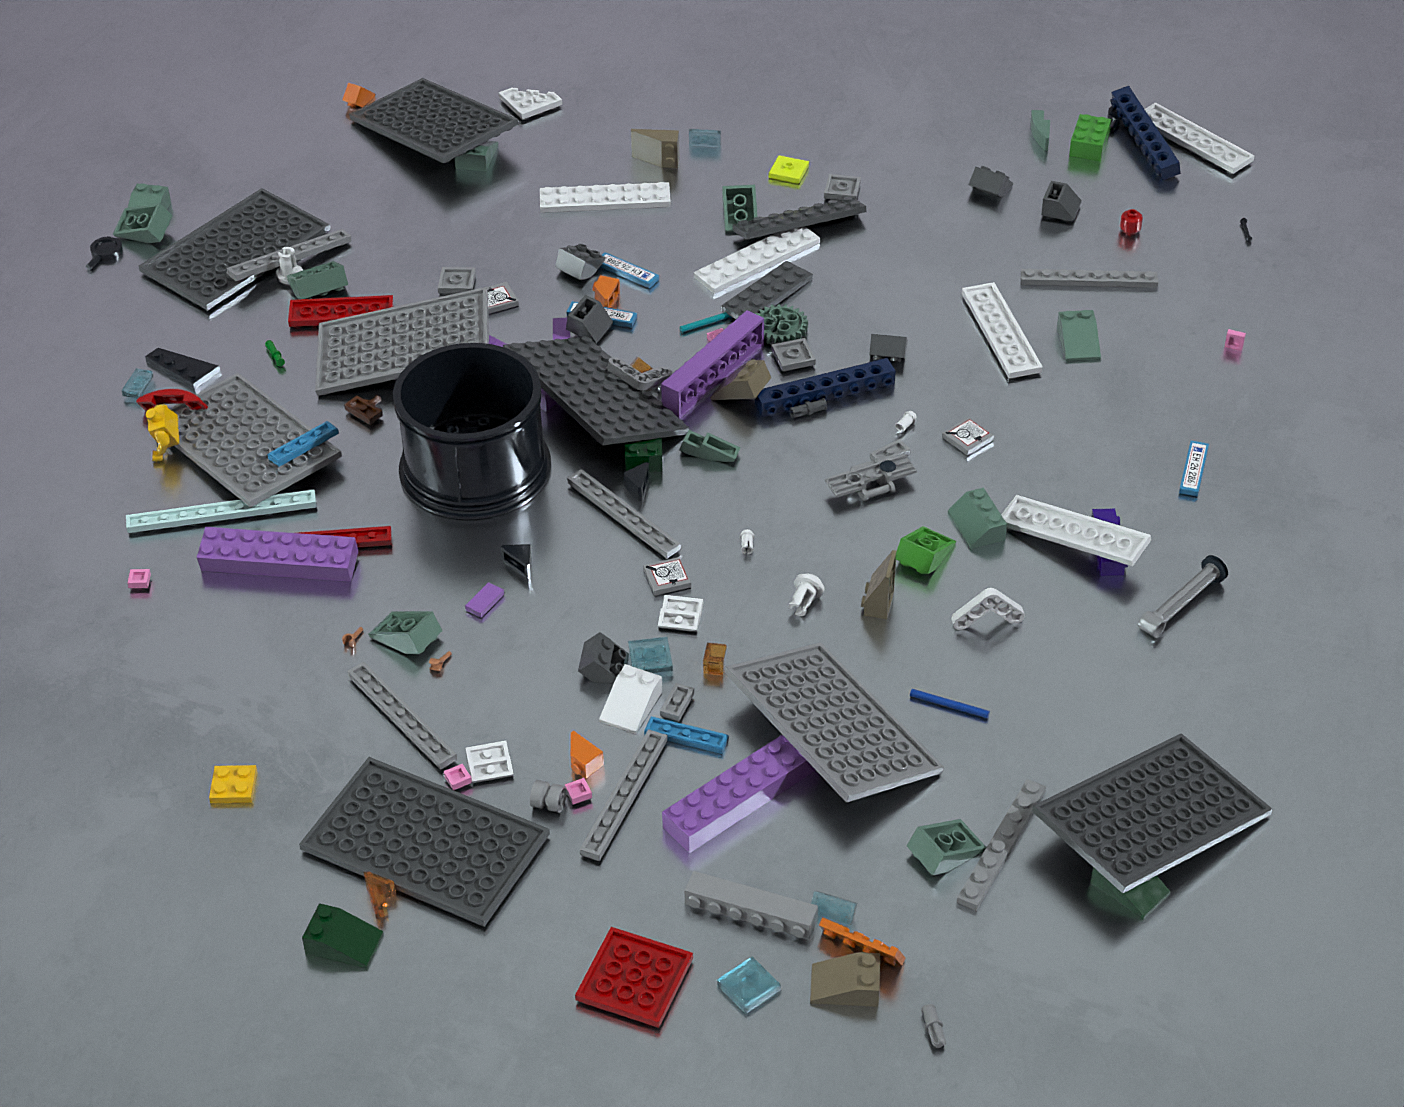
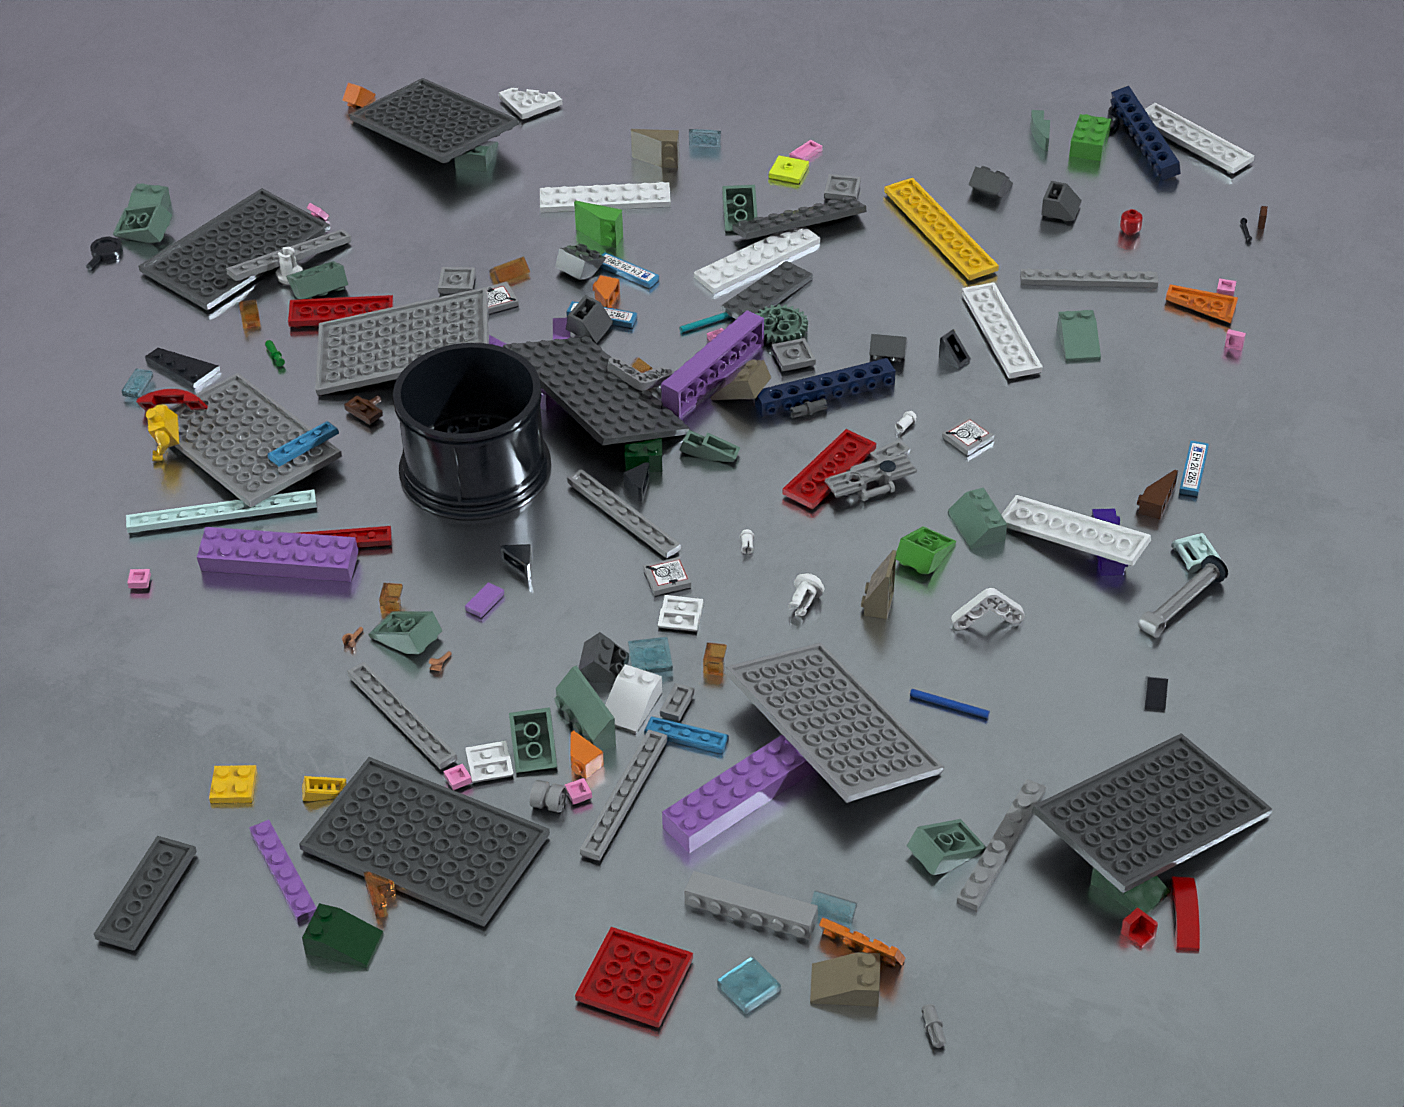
(145, 893): none -> dark grey plate
(249, 313): none -> clear orange panel
(283, 870): none -> medium lavender plate
(311, 784): none -> yellow slope
(317, 212): none -> bright pink plate
(390, 597): none -> clear orange panel
(510, 270): none -> clear orange panel
(533, 740): none -> sand green slope
(585, 710): none -> sand green slope
(599, 223): none -> bright green slope
(806, 151): none -> bright pink tile
(838, 457): none -> red plate
(941, 229): none -> yellow plate
(952, 350): none -> black slope
(1139, 927): none -> red panel
(1155, 693): none -> black slope
(1157, 495): none -> reddish brown slope
(1186, 913): none -> red slope
(1200, 548): none -> light aqua plate
(1206, 302): none -> orange wing
(1226, 287): none -> bright pink plate
(1262, 217): none -> reddish brown tile

